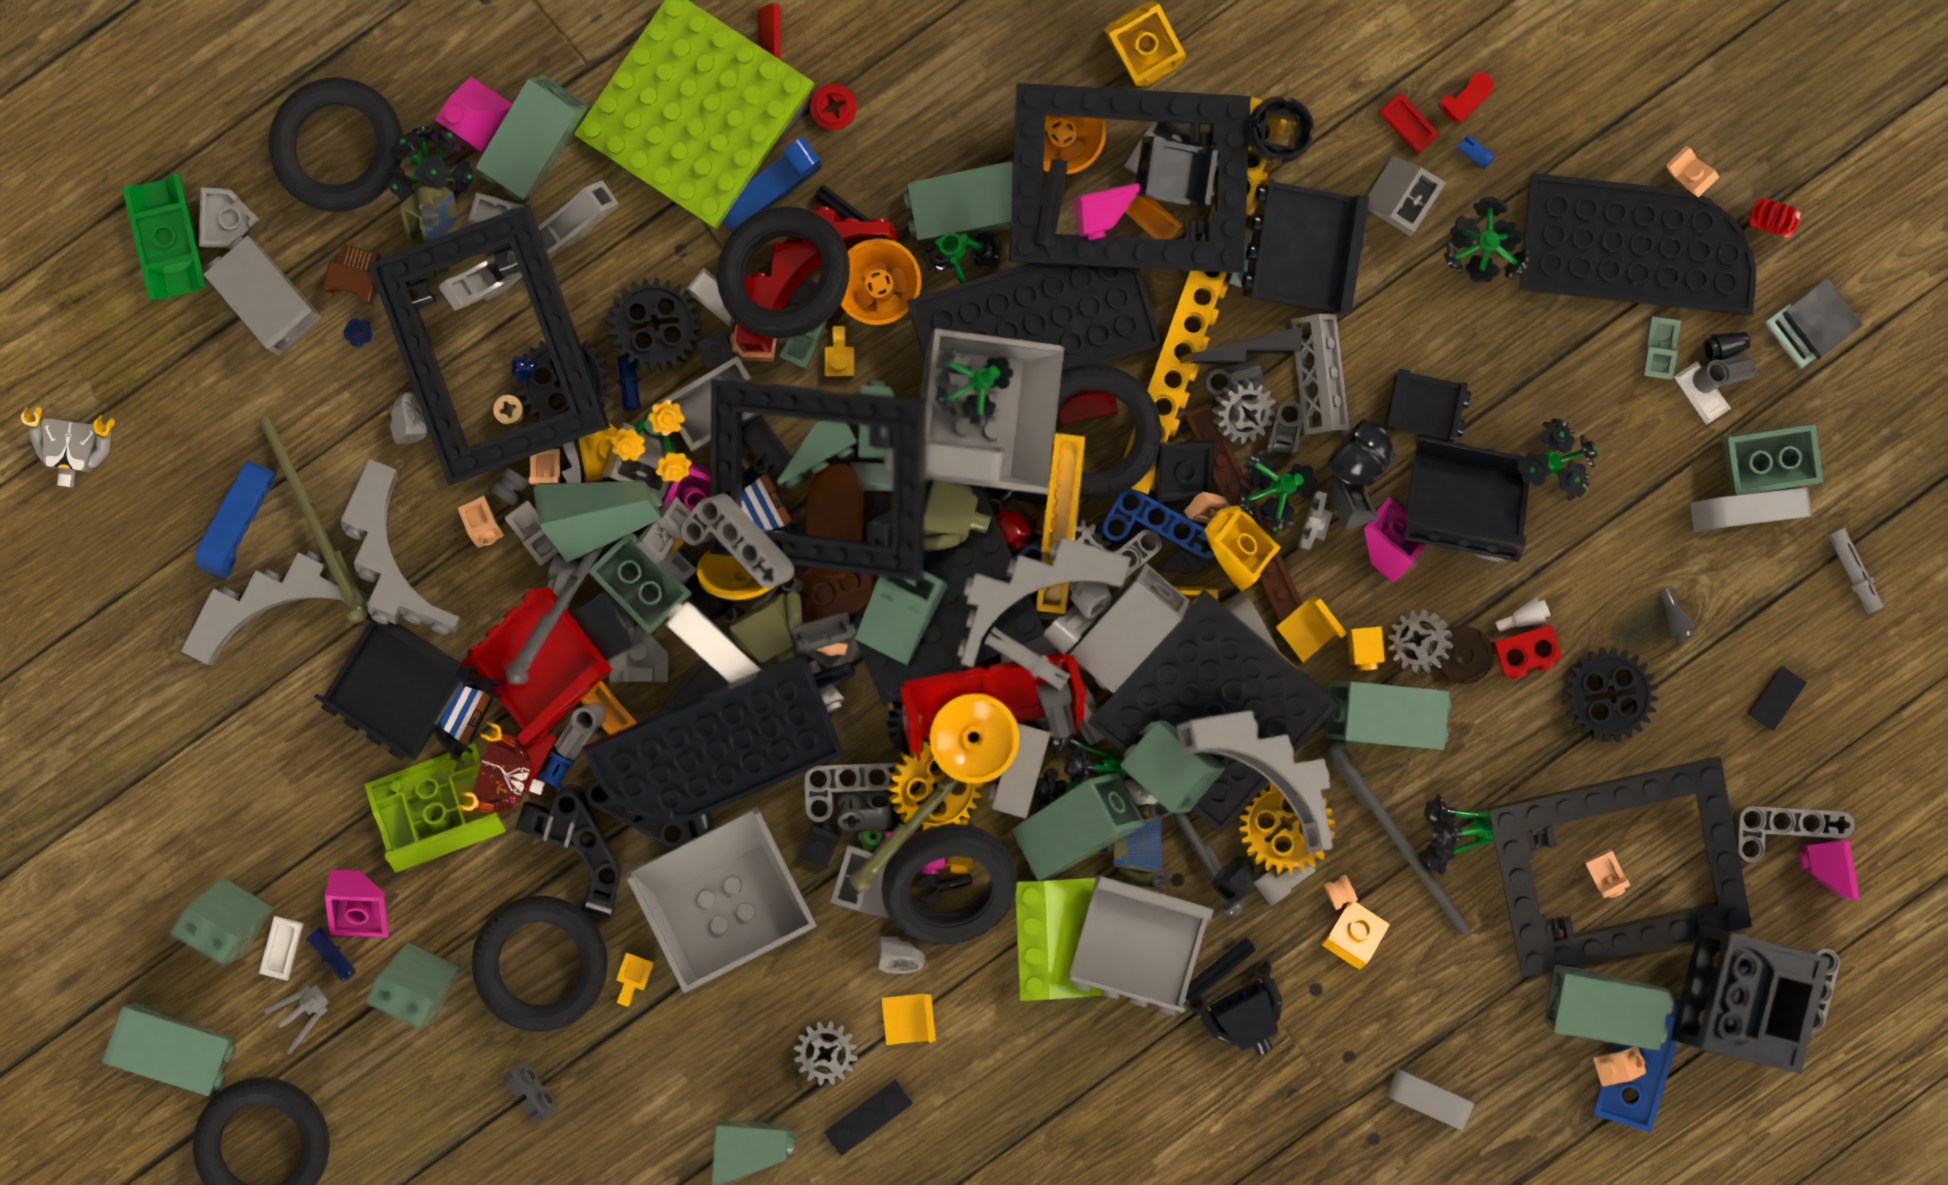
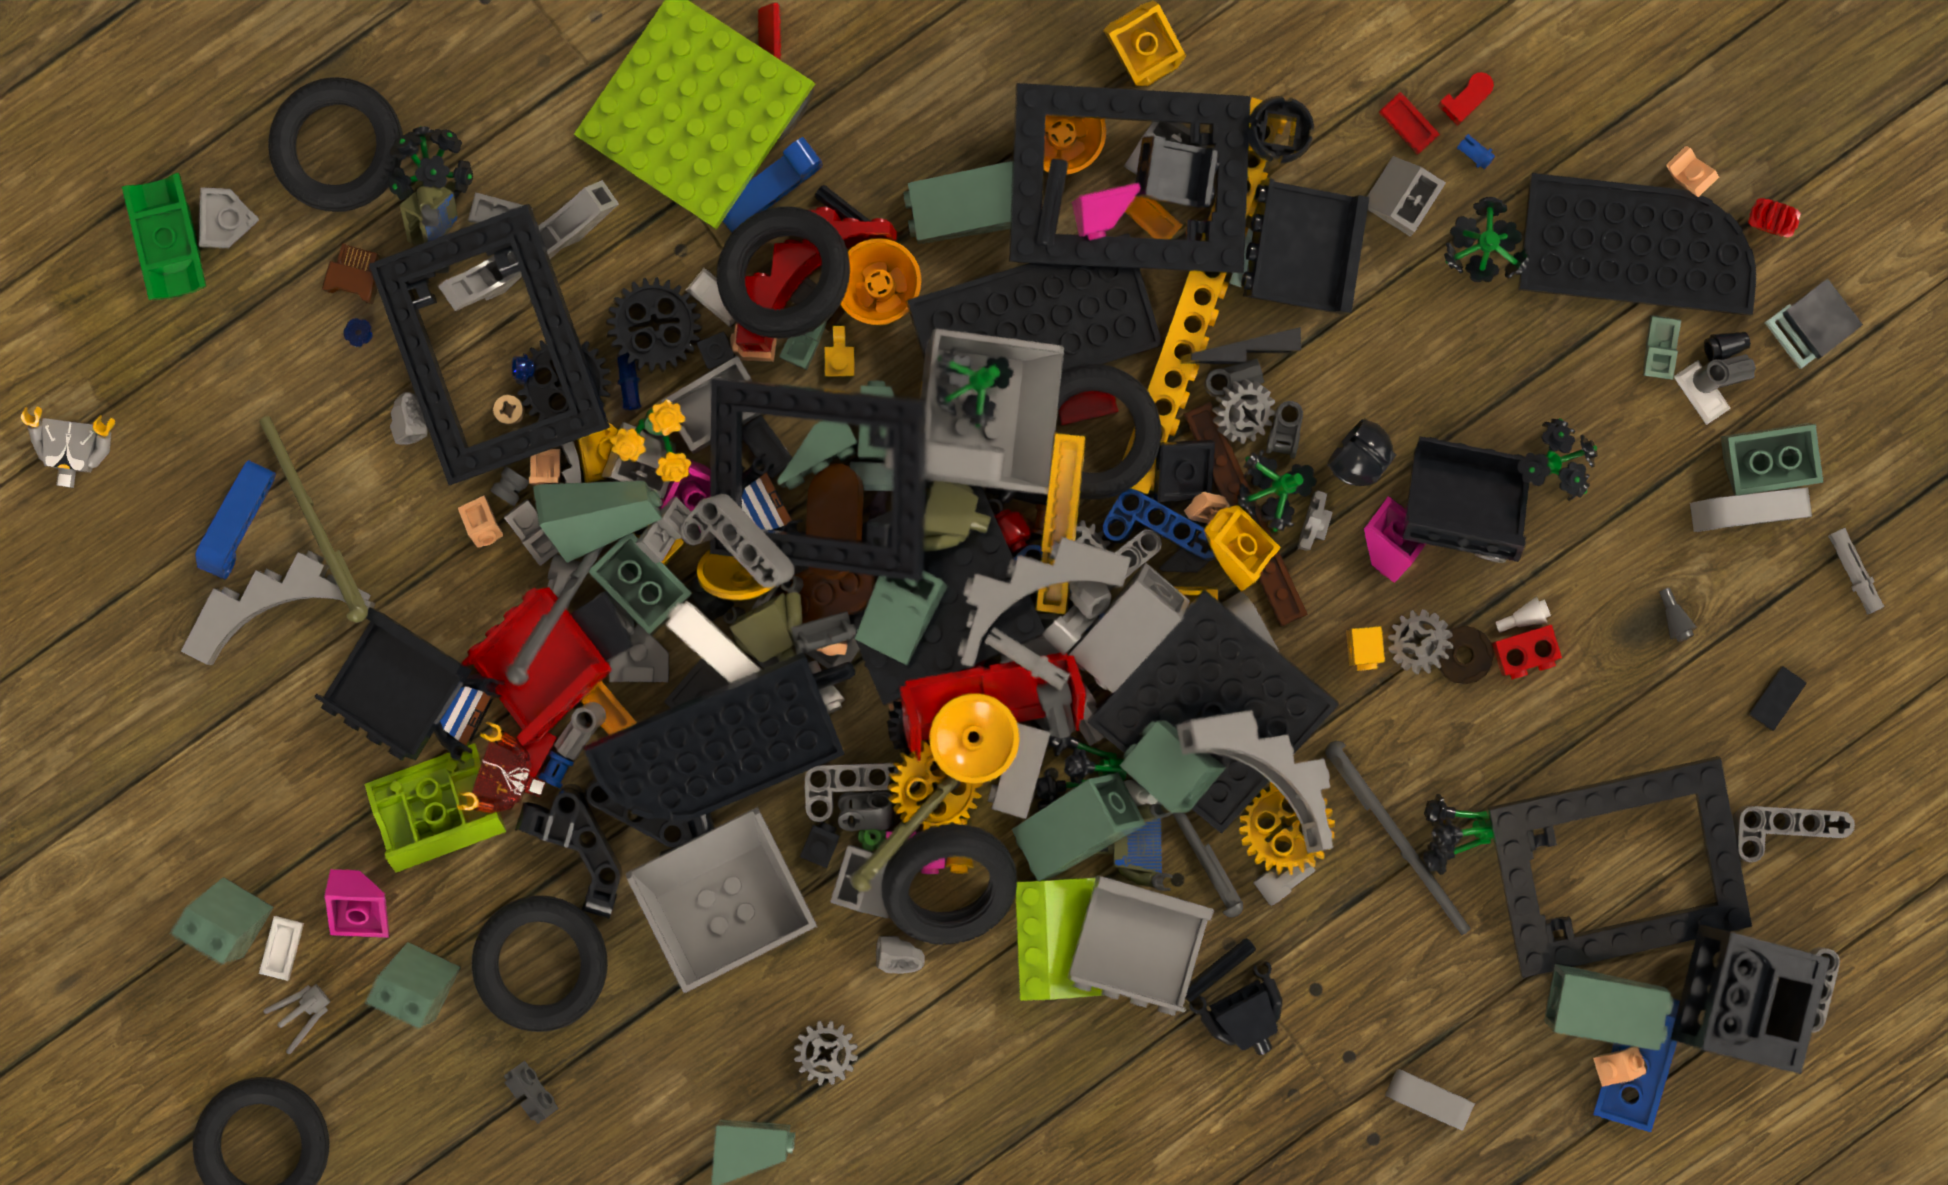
(169, 1049): sand green slope -> none
(261, 295): light grey slope -> none
(331, 954): clear blue axle -> none
(392, 595): light grey arch -> none
(474, 114): dark pink slope -> none
(532, 137): sand green slope -> none
(634, 974): yellow plate -> none
(681, 565): dark grey slope -> none
(840, 95): red gear -> none
(868, 1117): black plate -> none
(908, 1018): yellow piece -> none
(943, 886): black bar -> none
(950, 248): plant -> none
(1234, 879): black rock -> none
(1309, 628): yellow piece -> none
(1326, 373): light grey fence -> none
(1340, 892): light nougat wheel -> none
(1351, 504): dark grey slope -> none
(1356, 935): yellow piece -> none
(1388, 715): sand green slope -> none
(1427, 406): black panel -> none
(1607, 874): light nougat bracket -> none
(1614, 719): black gear -> none
(1831, 865): dark pink slope -> none

